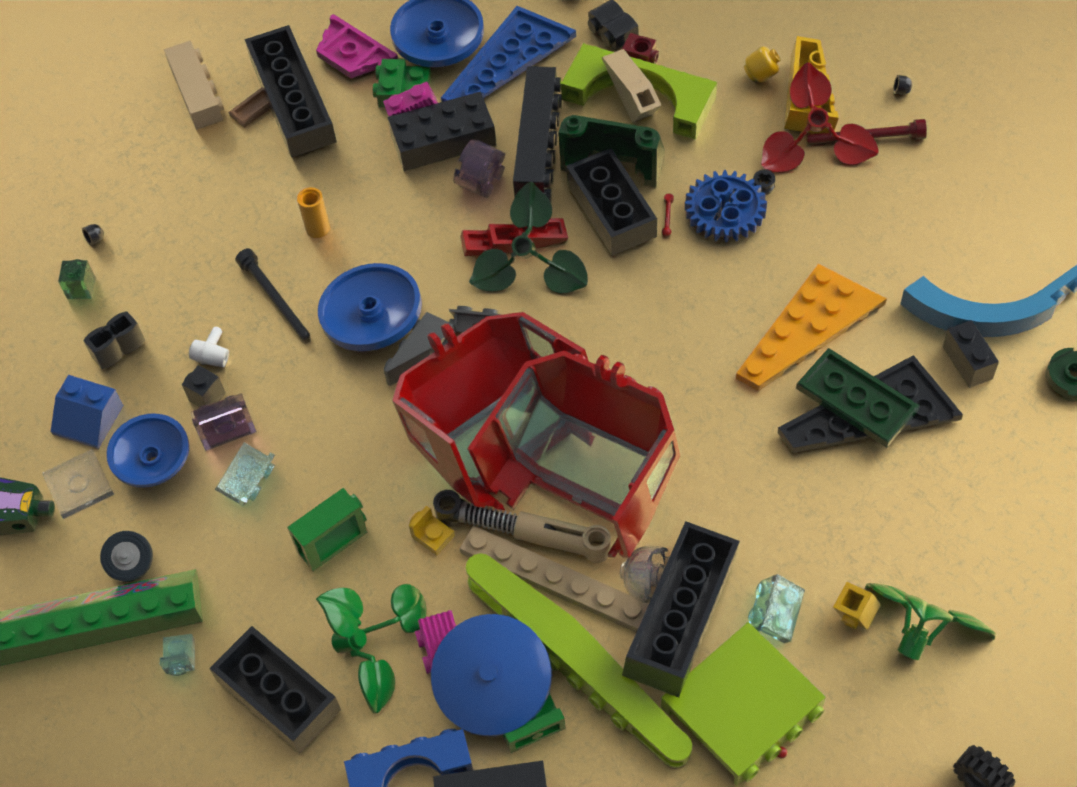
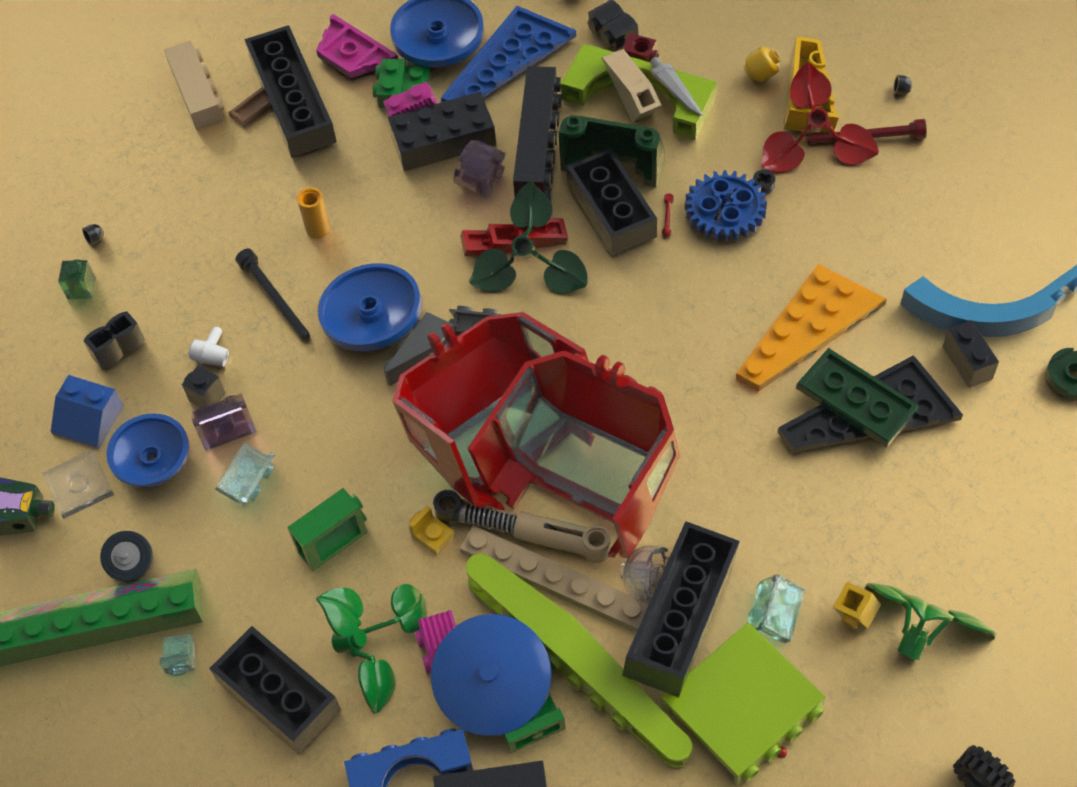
(668, 77): none -> light grey bar

